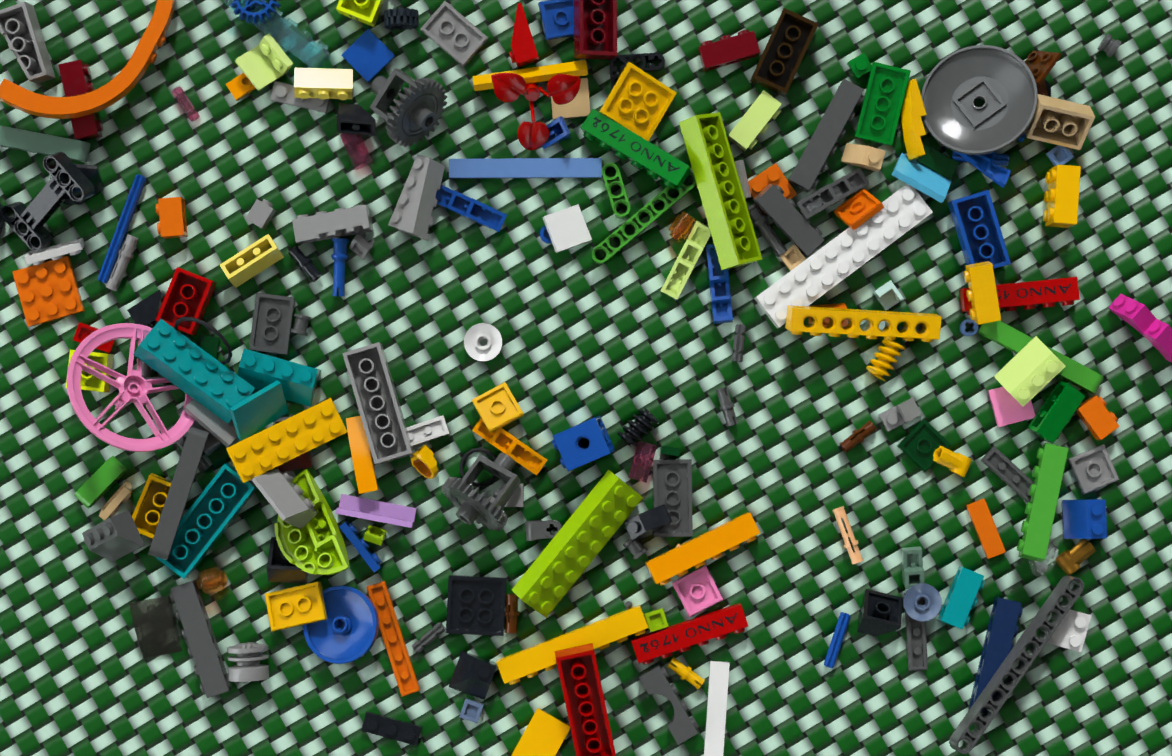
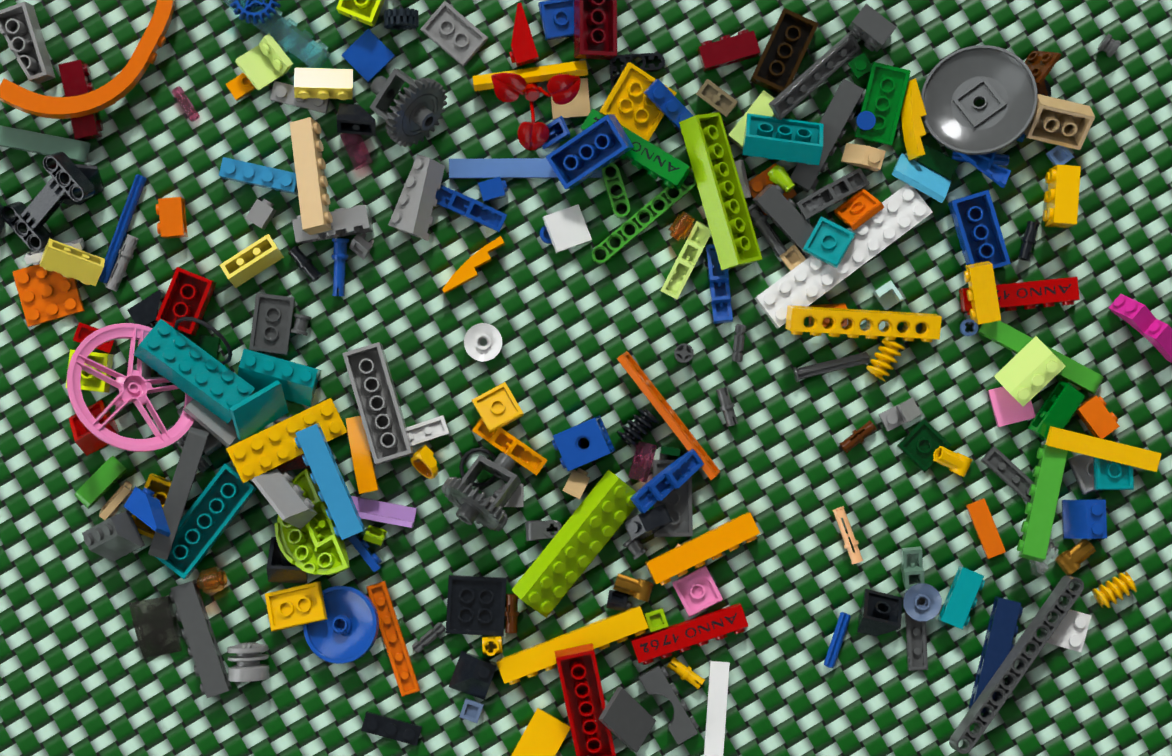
(72, 262): none -> light yellow brick
(83, 437): none -> red slope
(148, 509): none -> blue slope
(258, 175): none -> dark azure brick
(310, 176): none -> tan brick
(330, 481): none -> dark azure brick
(467, 270): none -> light orange slope
(492, 645): none -> yellow piece
(493, 189): none -> blue brick
(576, 483): none -> tan slope
(589, 151): none -> blue brick
(617, 600): none -> black plate
(627, 719): none -> dark grey tile
(638, 588): none -> pearl gold piece
(667, 103): none -> blue plate
(667, 413): none -> orange tile
(668, 479): none -> blue slope
(686, 353): none -> dark grey wheel
(717, 97): none -> dark tan hinge
(780, 177): none -> lime cone
(783, 139): none -> teal slope
(814, 76): none -> dark grey tile
(829, 242): none -> teal tile
(830, 366): none -> dark grey axle
(865, 120): none -> blue tile
(871, 28): none -> dark grey brick
(1028, 240): none -> black pin
(1103, 449): none -> yellow tile
(1112, 475): none -> teal tile
(1113, 590): none -> yellow piece

